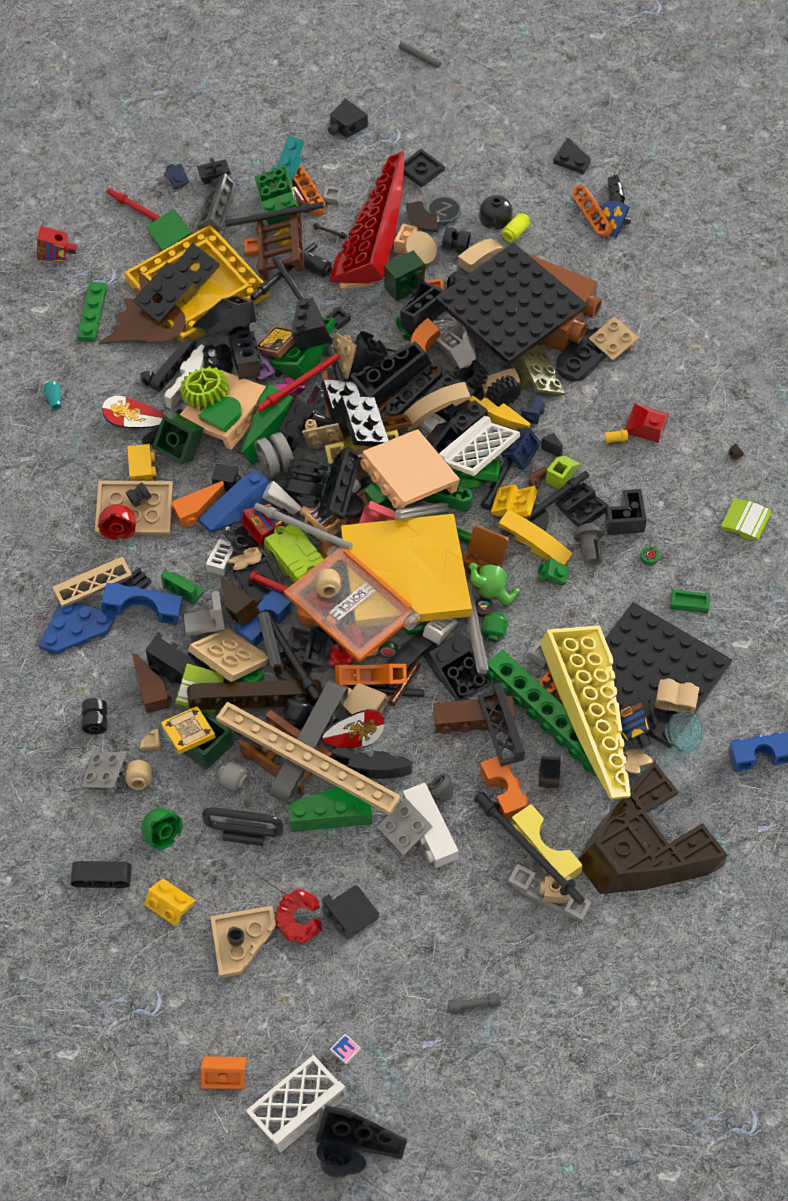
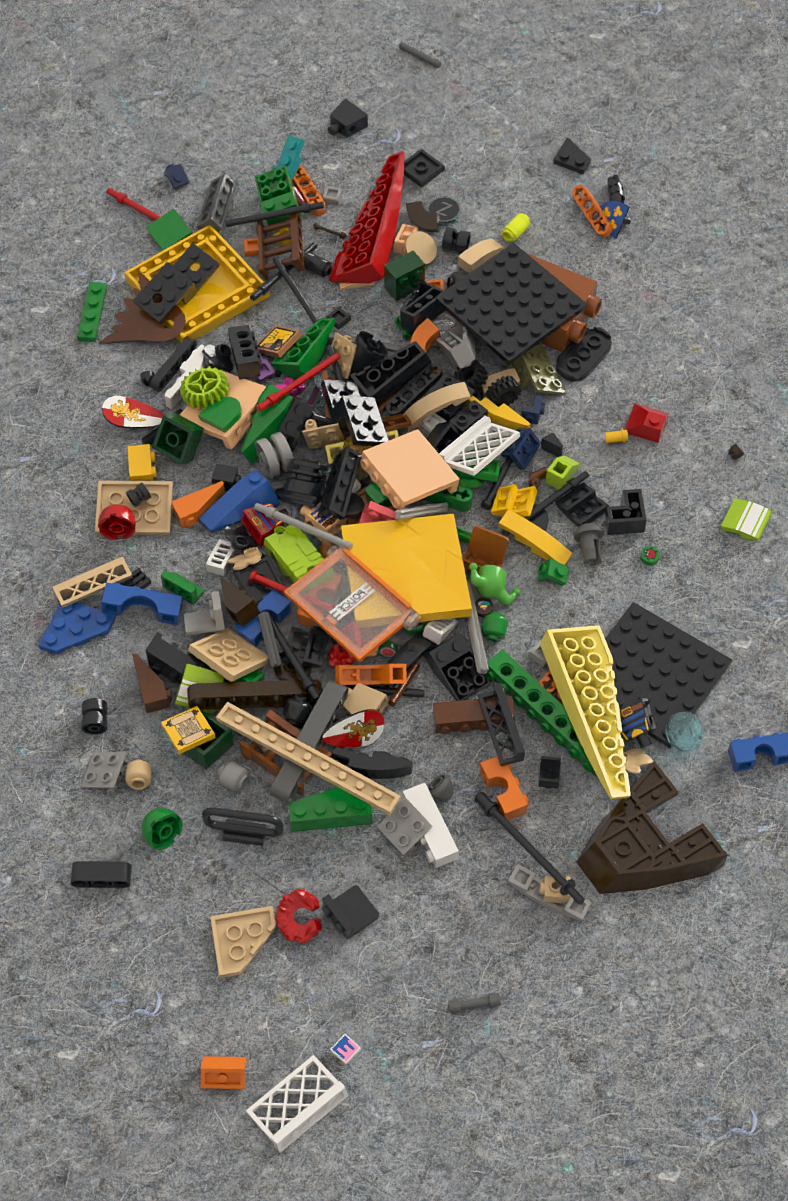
(53, 245): red torso -> none
(53, 394): teal cone -> none
(151, 741): tan tile -> none
(168, 901): yellow bracket -> none
(213, 170): black hips -> none
(226, 315): black slope -> none
(235, 937): black hinge -> none
(278, 497): white slope -> none
(308, 325): black wedge -> none
(327, 583): tan head -> none
(339, 1161): black piece -> none
(350, 1131): black wedge -> none
(495, 212): black cylinder -> none
(530, 824): light yellow arch -> none
(614, 338): tan hinge -> none
(676, 696): tan brick -> none
(690, 601): green tile -> none

